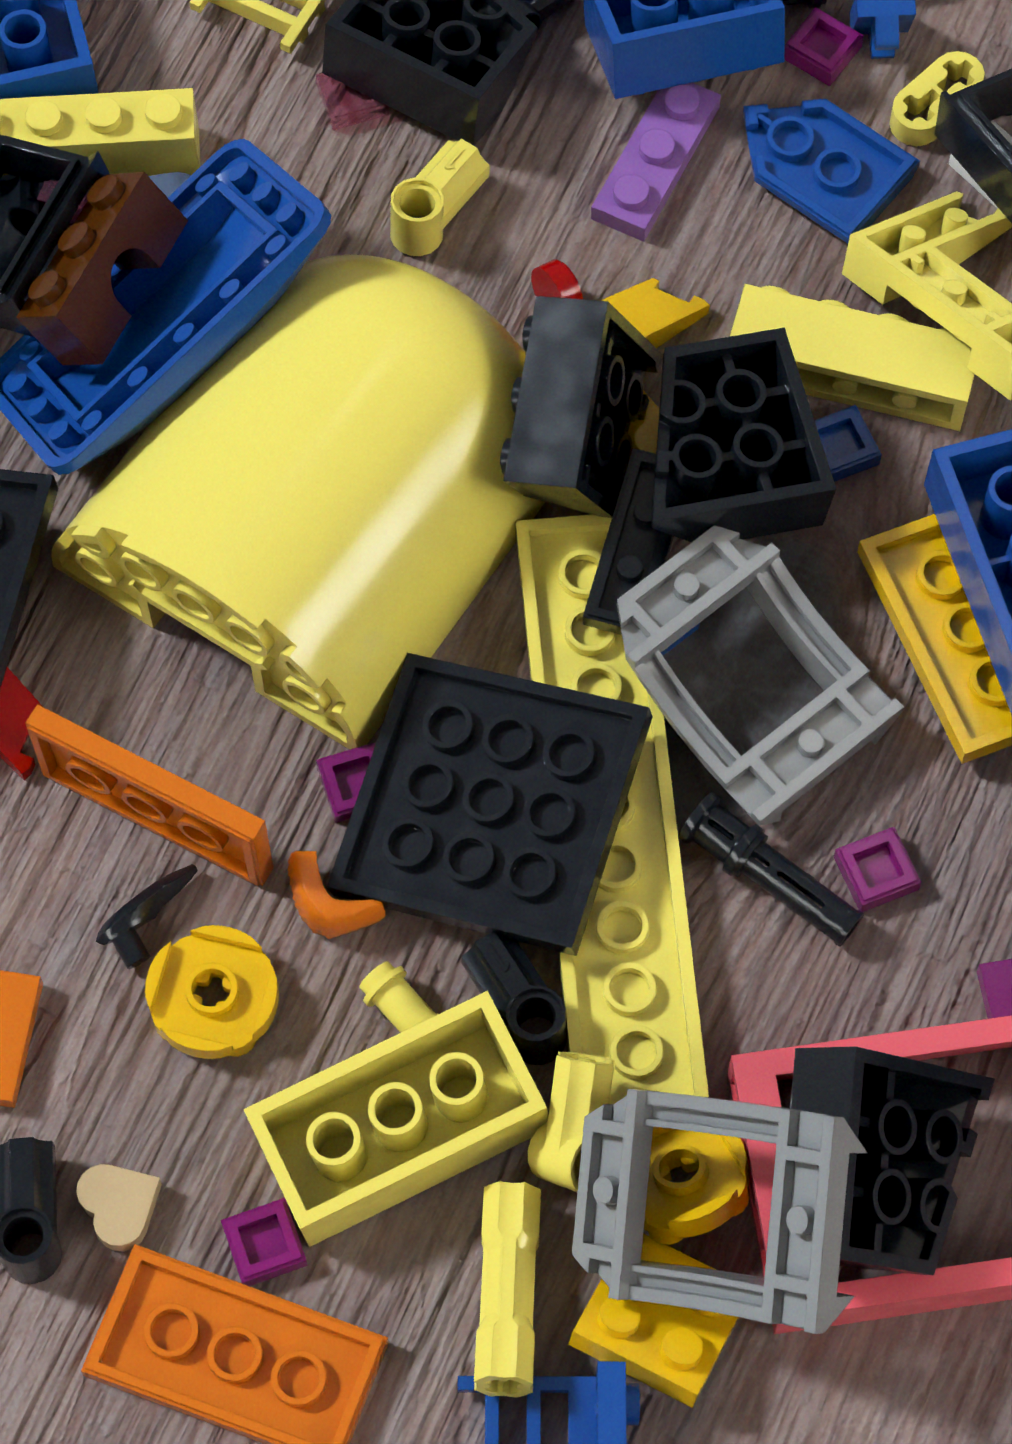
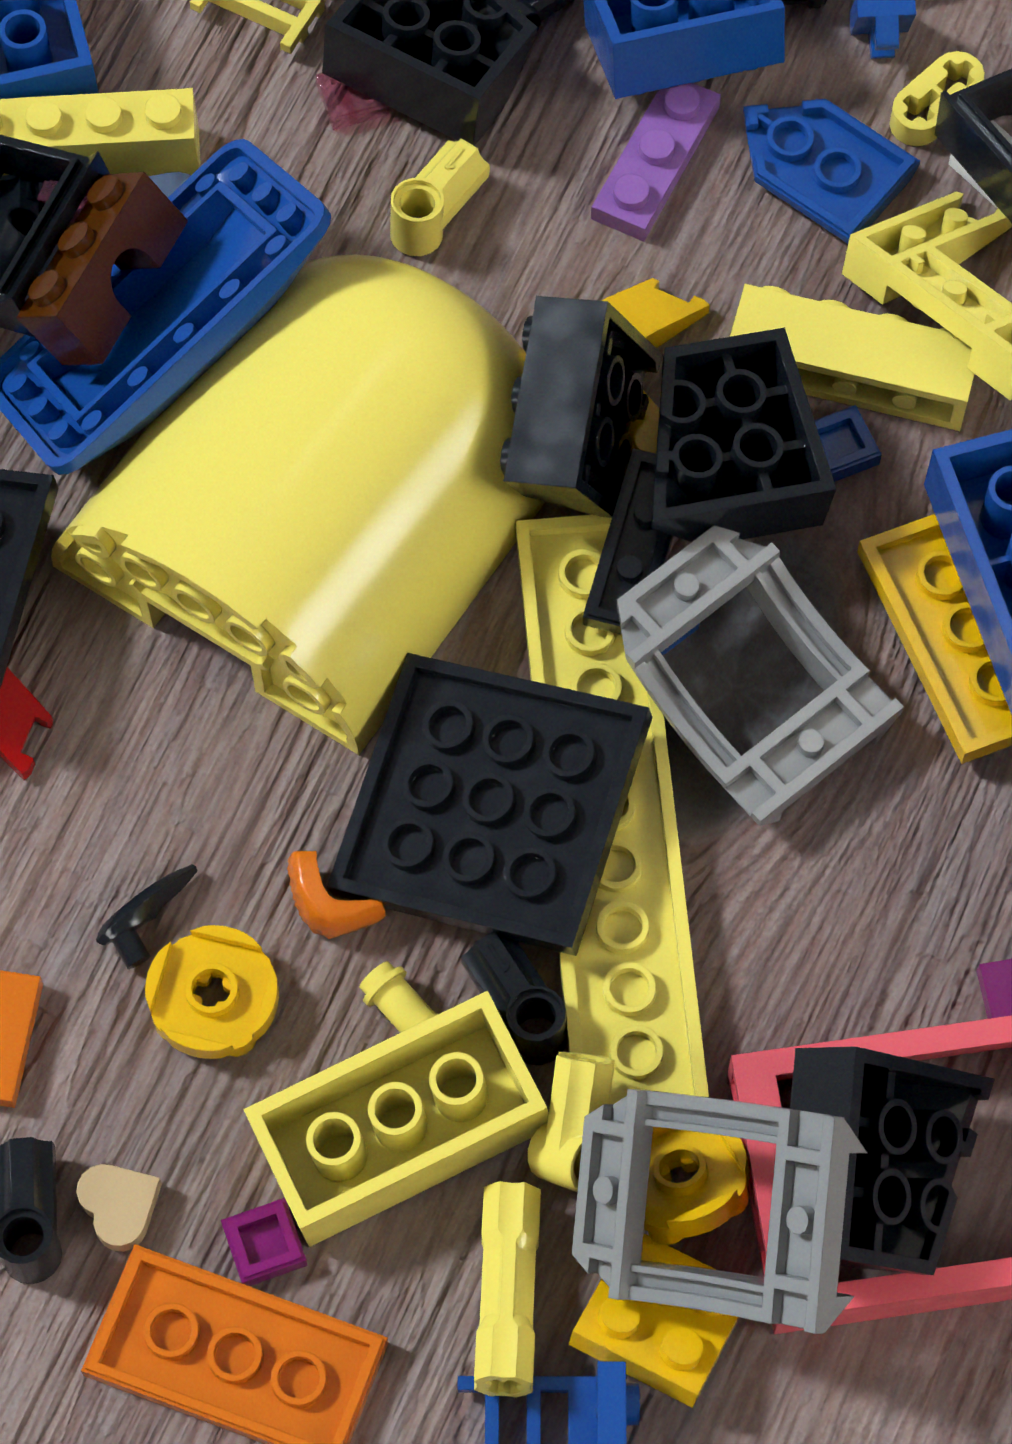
(151, 796): orange tile -> none
(343, 777): magenta tile -> none
(555, 280): red tile -> none
(738, 856): black pin -> none
(823, 46): magenta tile -> none
(877, 869): magenta tile -> none

